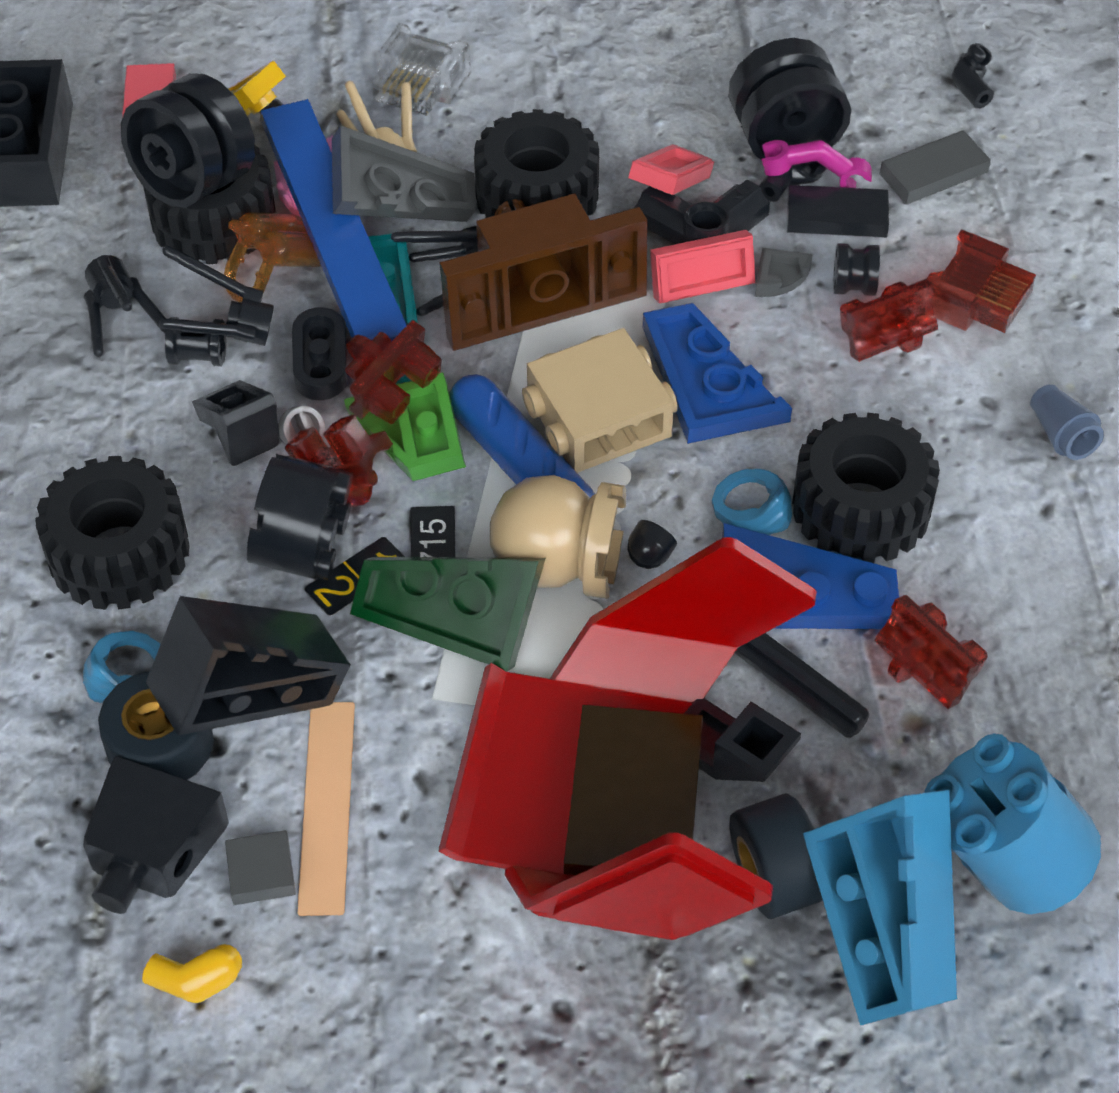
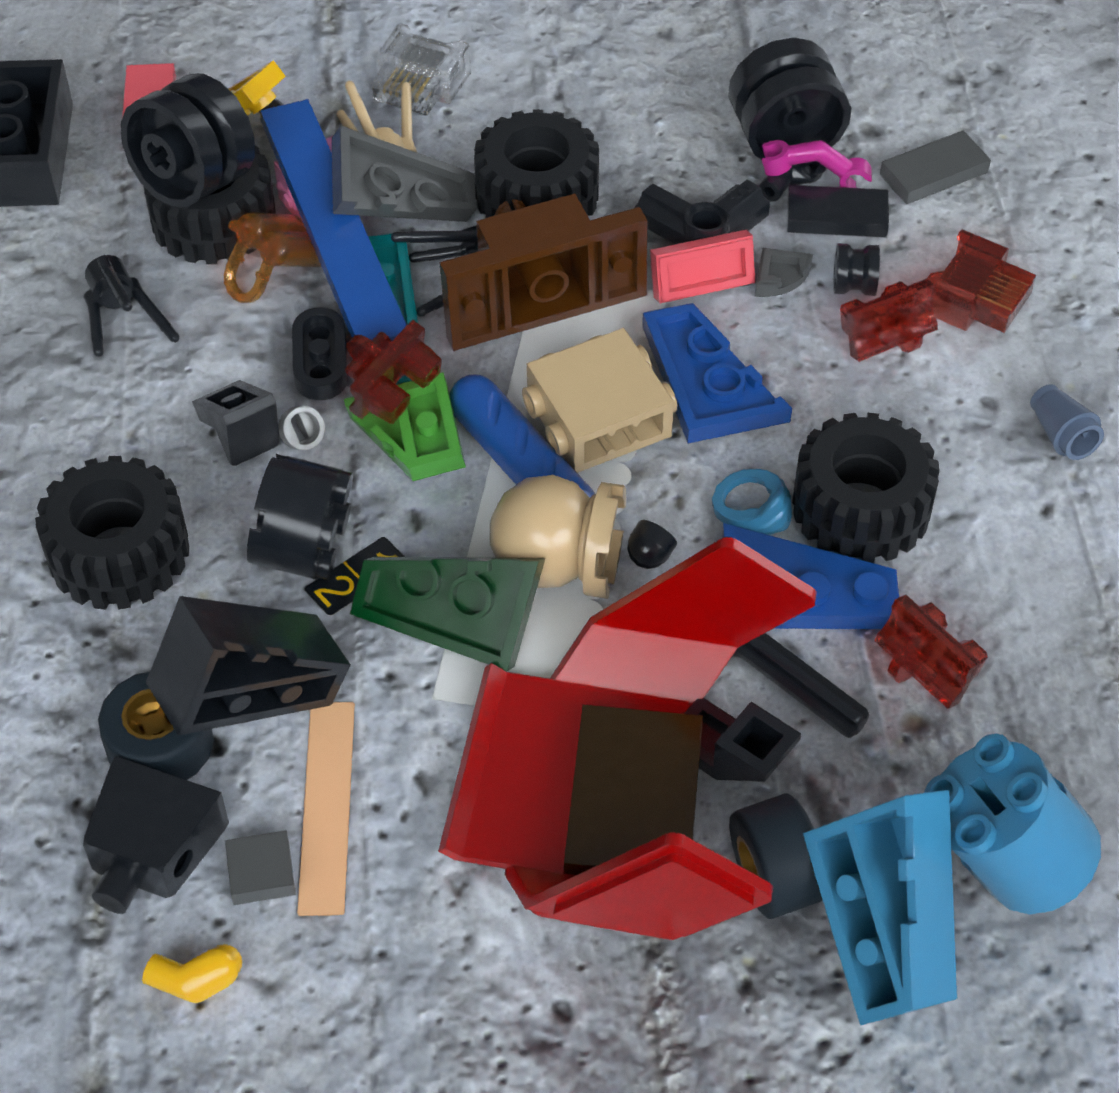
(97, 677): dark azure piece -> none
(195, 346): black bush -> none
(245, 320): black plant -> none
(349, 450): clear red hips -> none
(433, 531): black sticker -> none
(671, 169): coral tile -> none
(969, 75): black arm -> none

